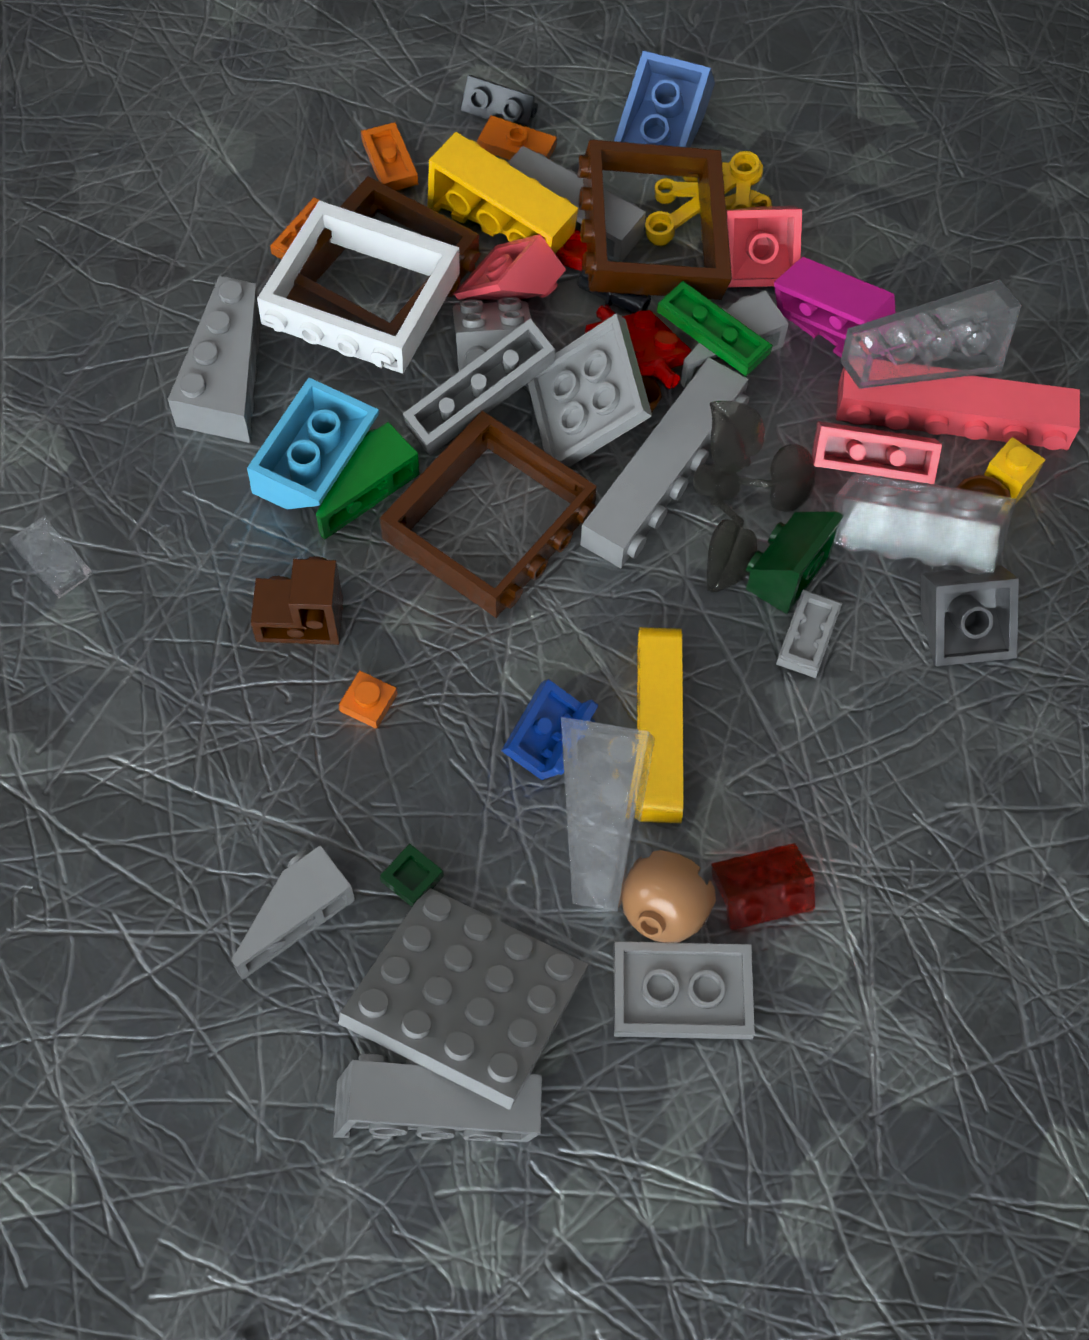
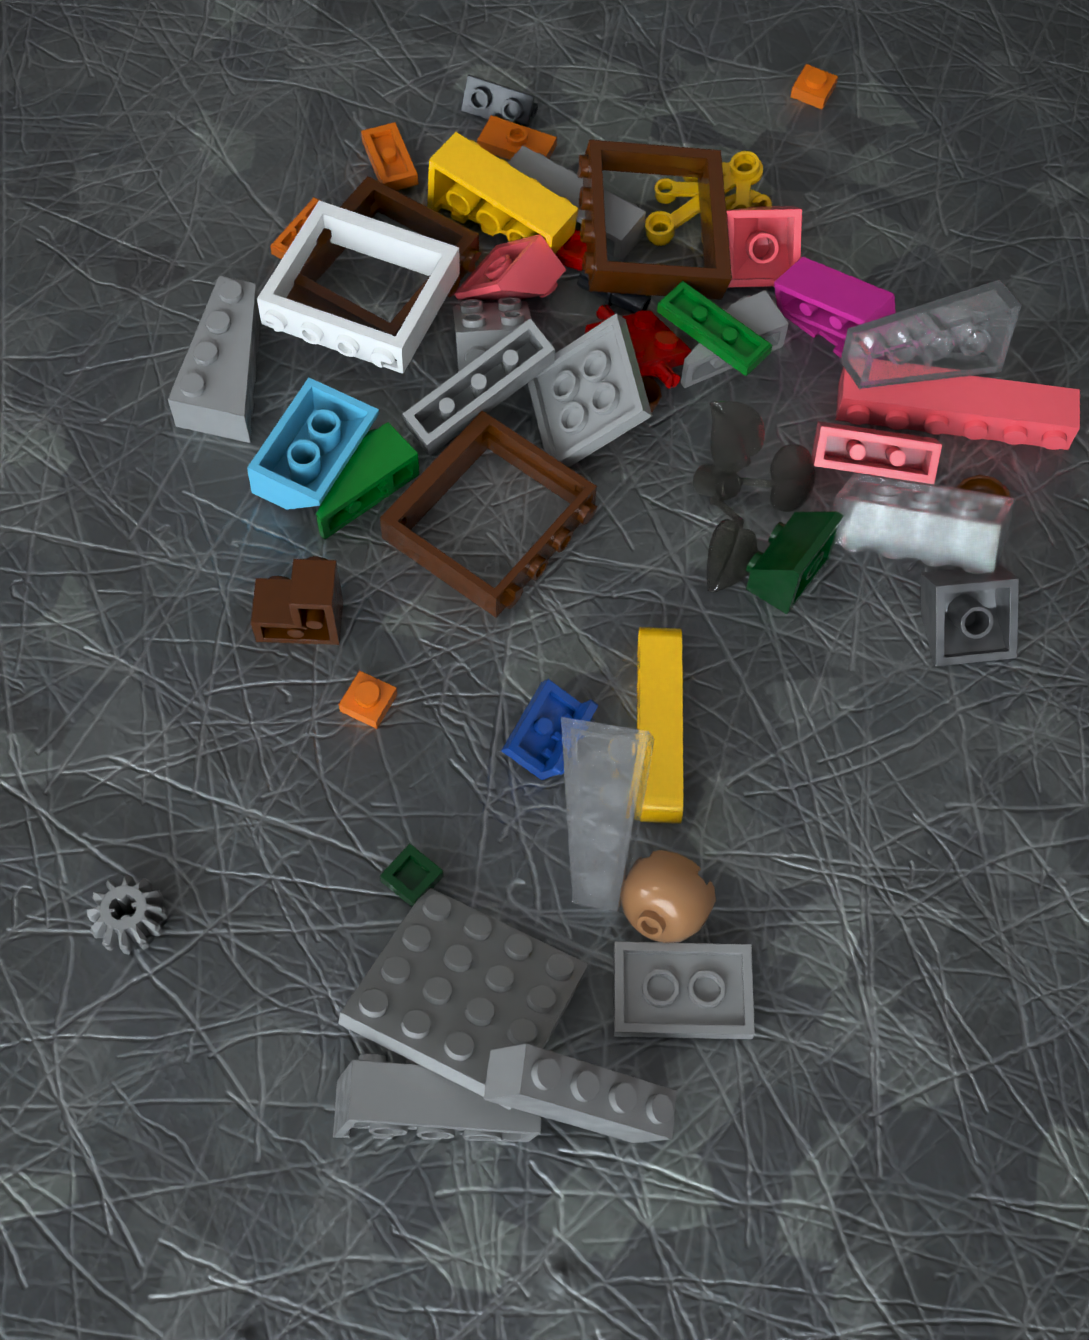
(51, 557): clear slope -> none
(126, 899): none -> light grey gear
(298, 903): light grey slope -> none
(579, 1094): none -> light grey brick
(660, 467): light grey brick -> none
(665, 102): medium blue slope -> none
(765, 886): clear red bracket -> none
(809, 633): light grey plate -> none
(814, 86): none -> orange plate
(1015, 467): yellow brick -> none

